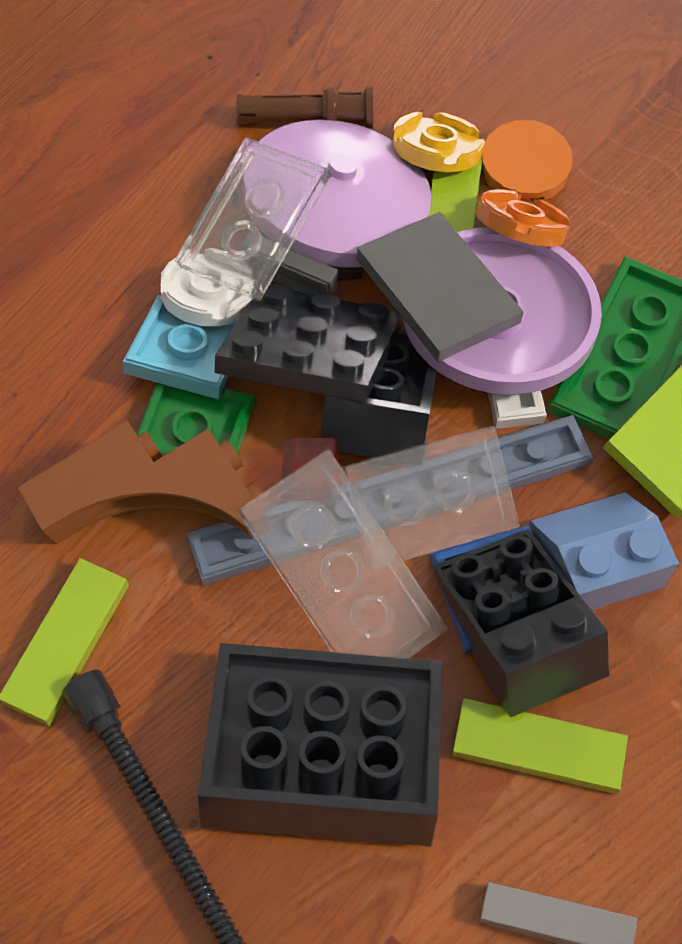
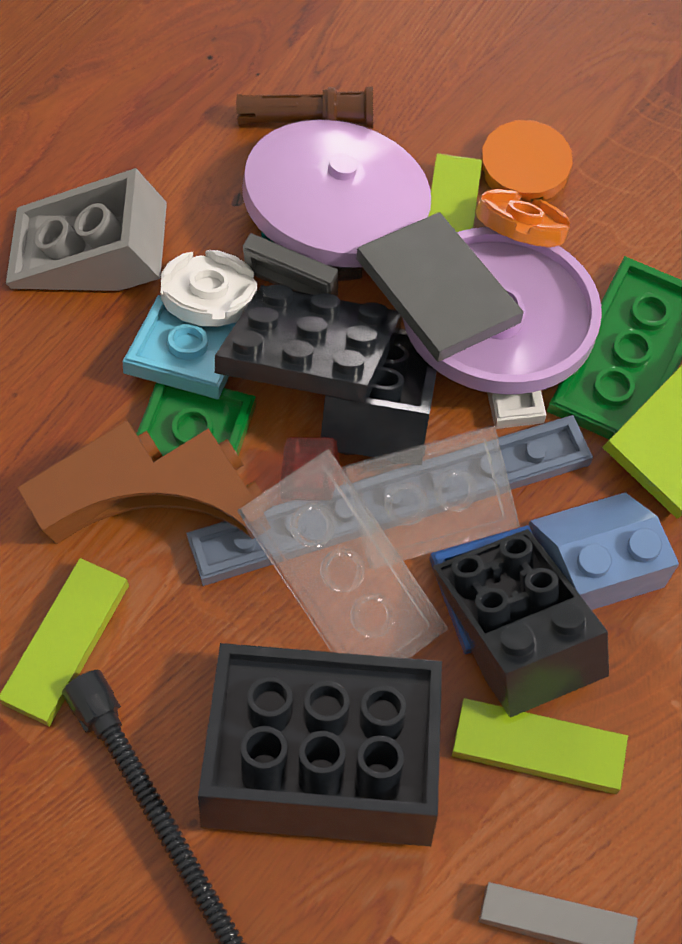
(90, 237): none -> light grey slope
(253, 218): clear tile -> none
(438, 143): yellow tile -> none

